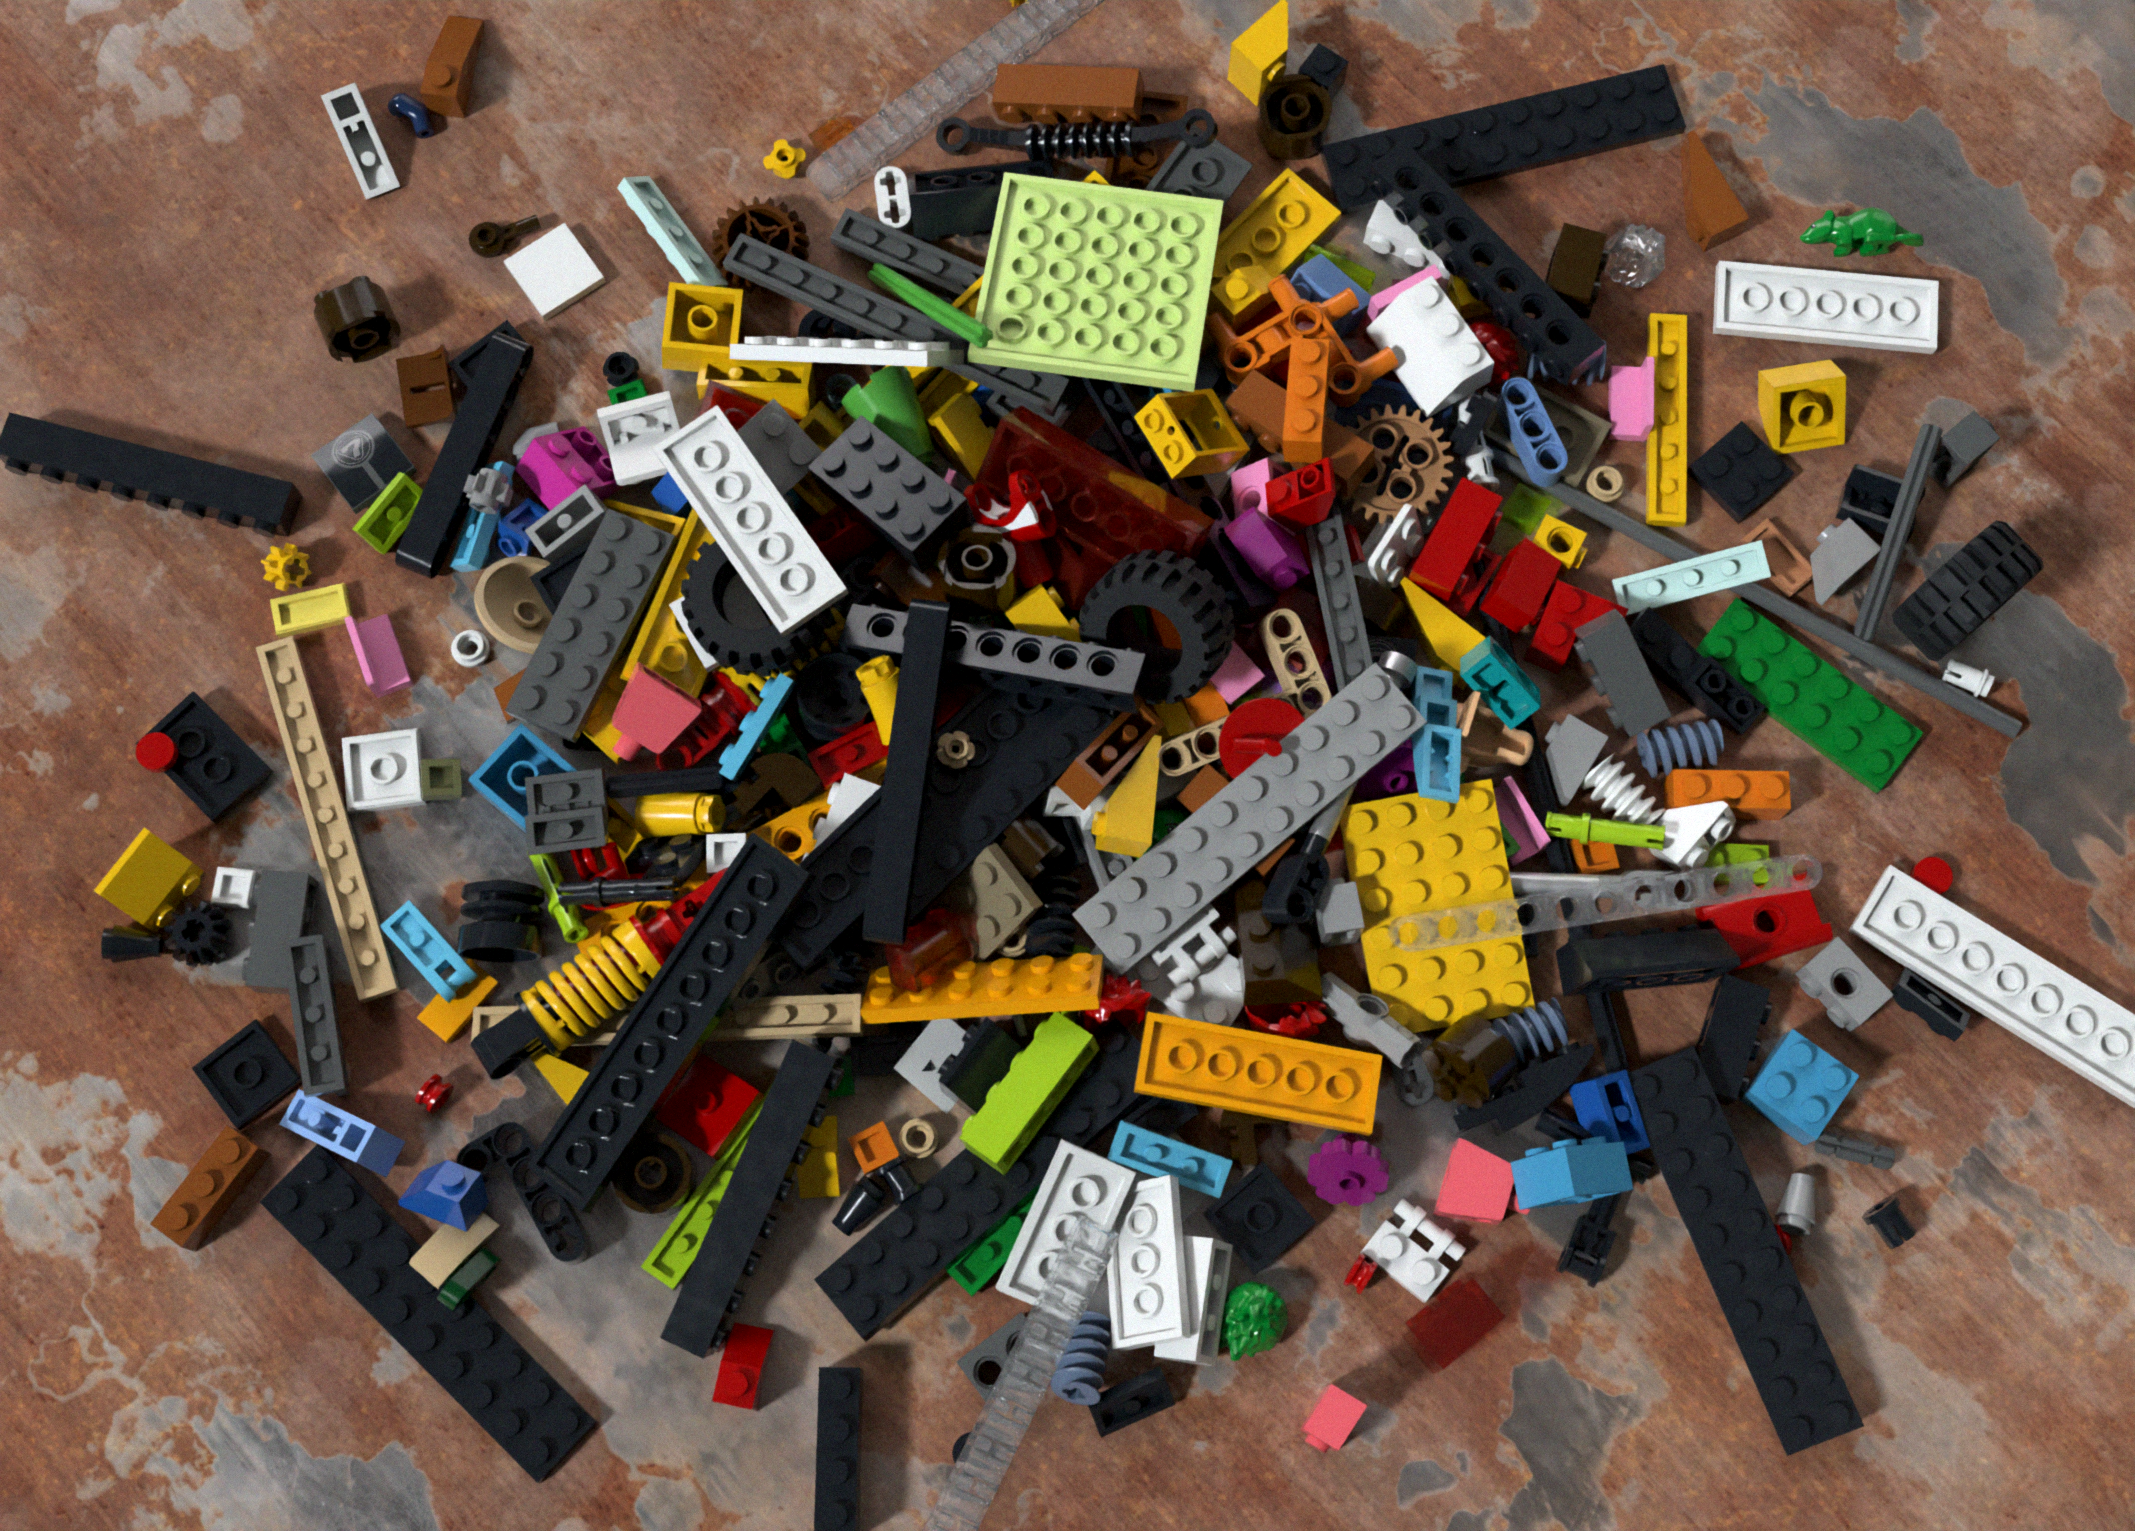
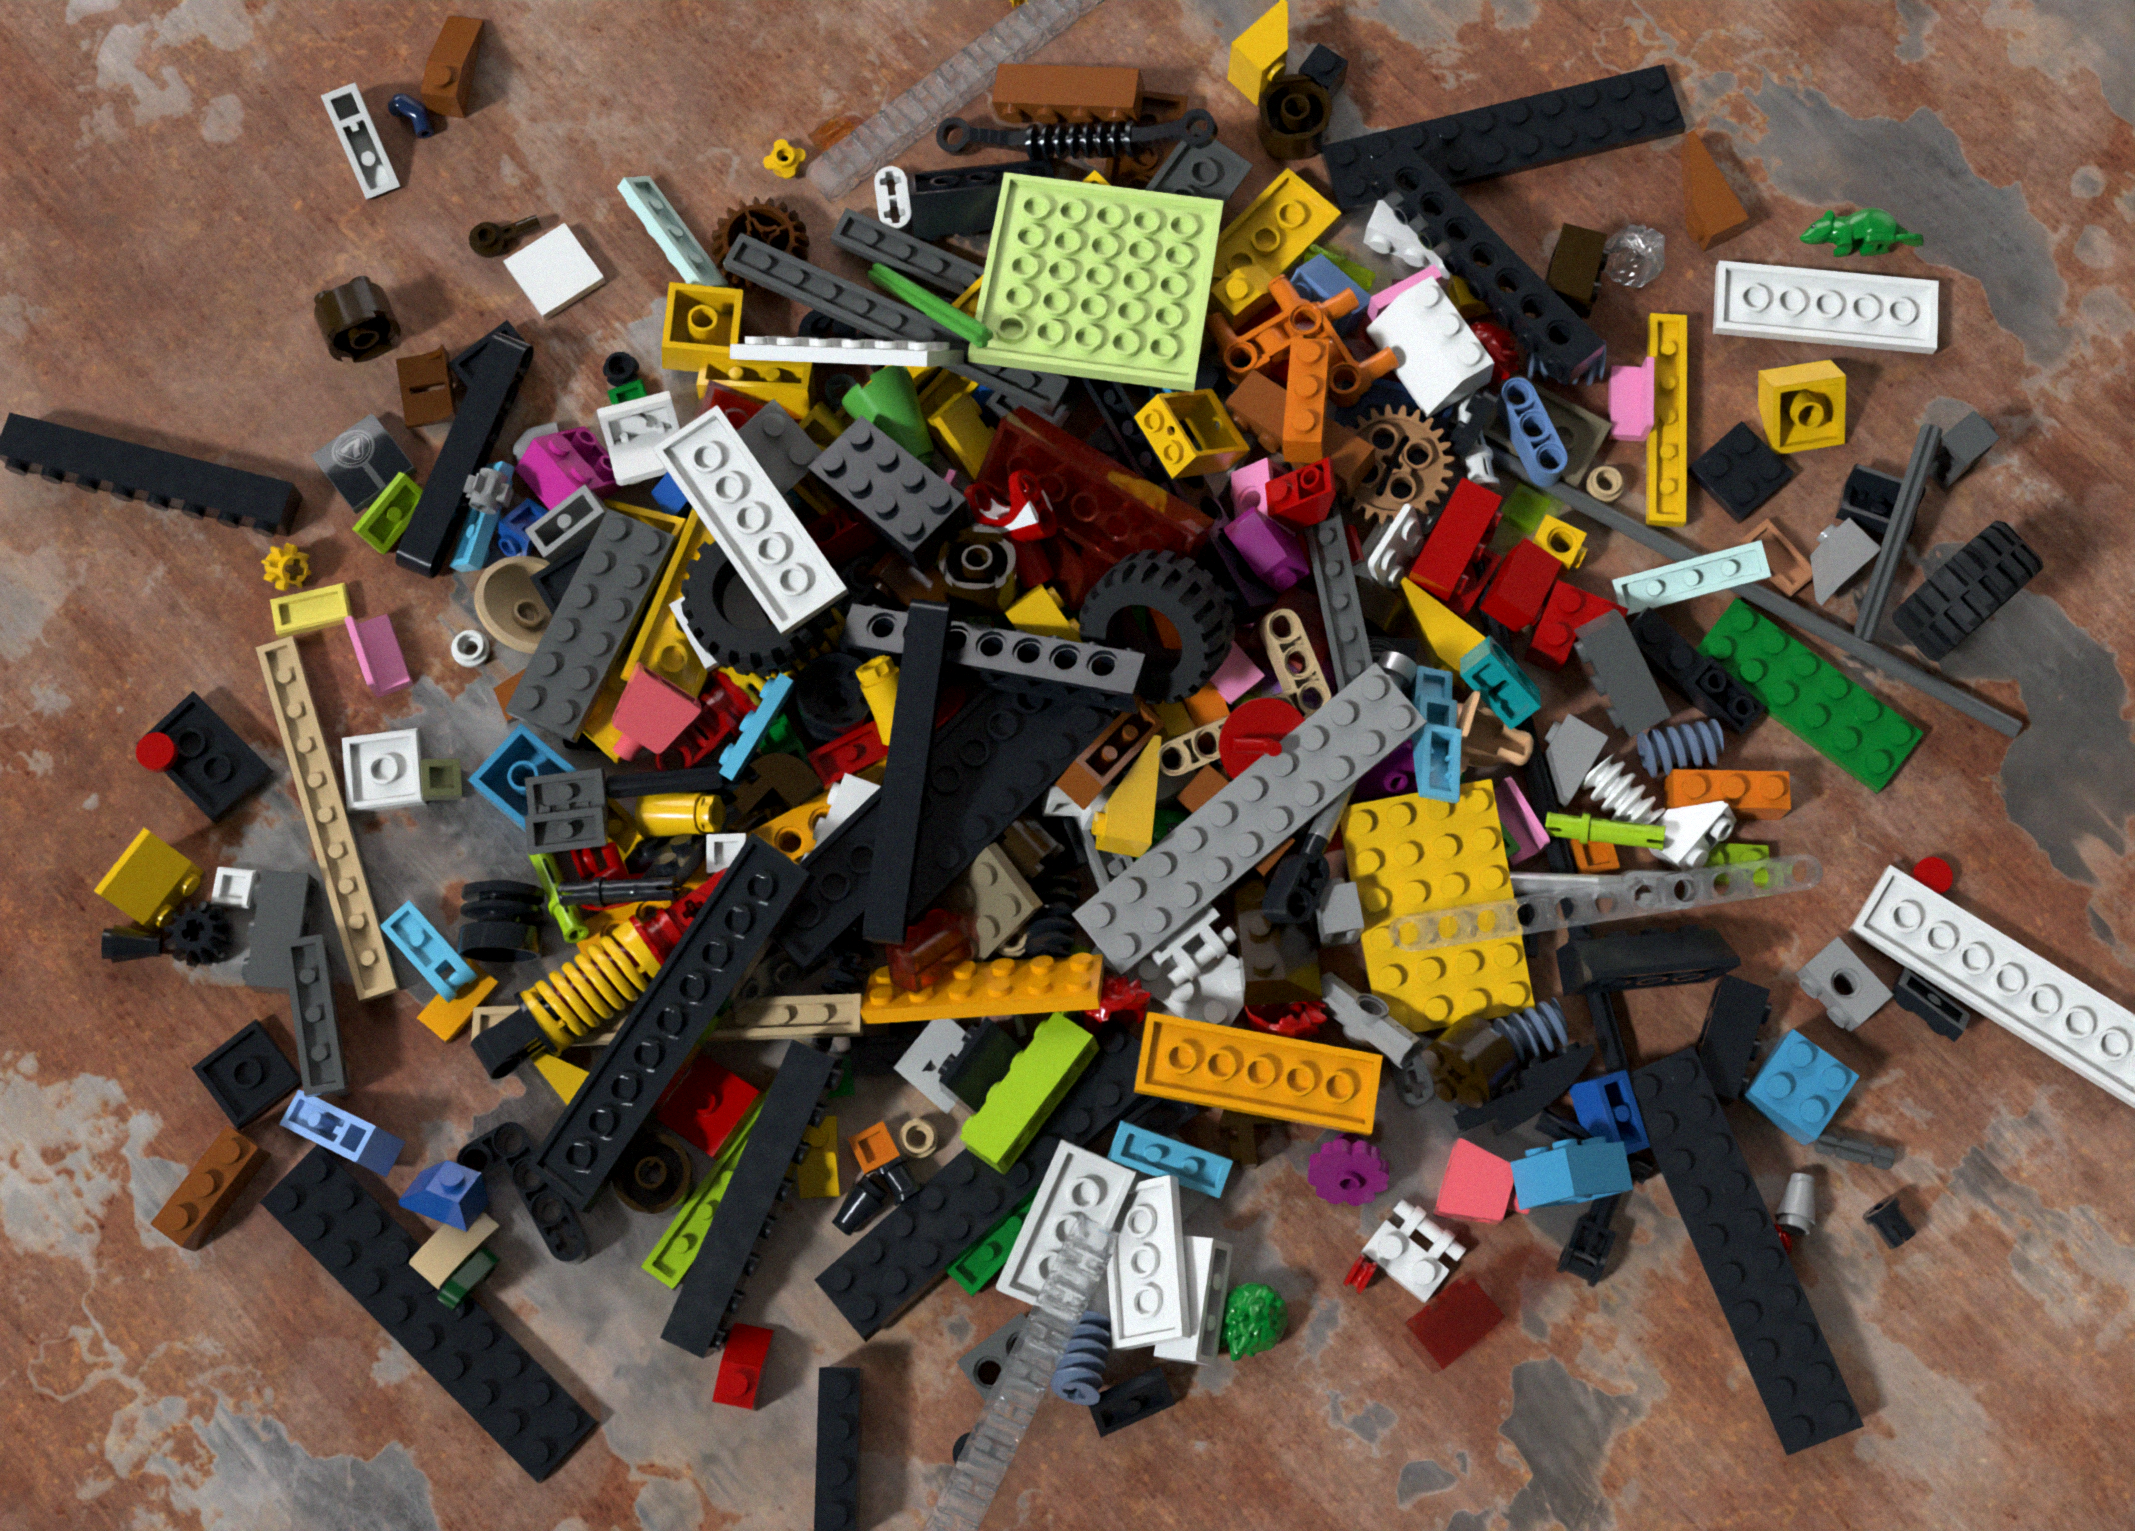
(434, 1093): red bush -> none
(948, 757): tan plate -> none
(1258, 1218): black plate -> none
(1332, 1419): coral slope -> none
(1792, 920): red piece -> none
(1968, 678): white pin -> none

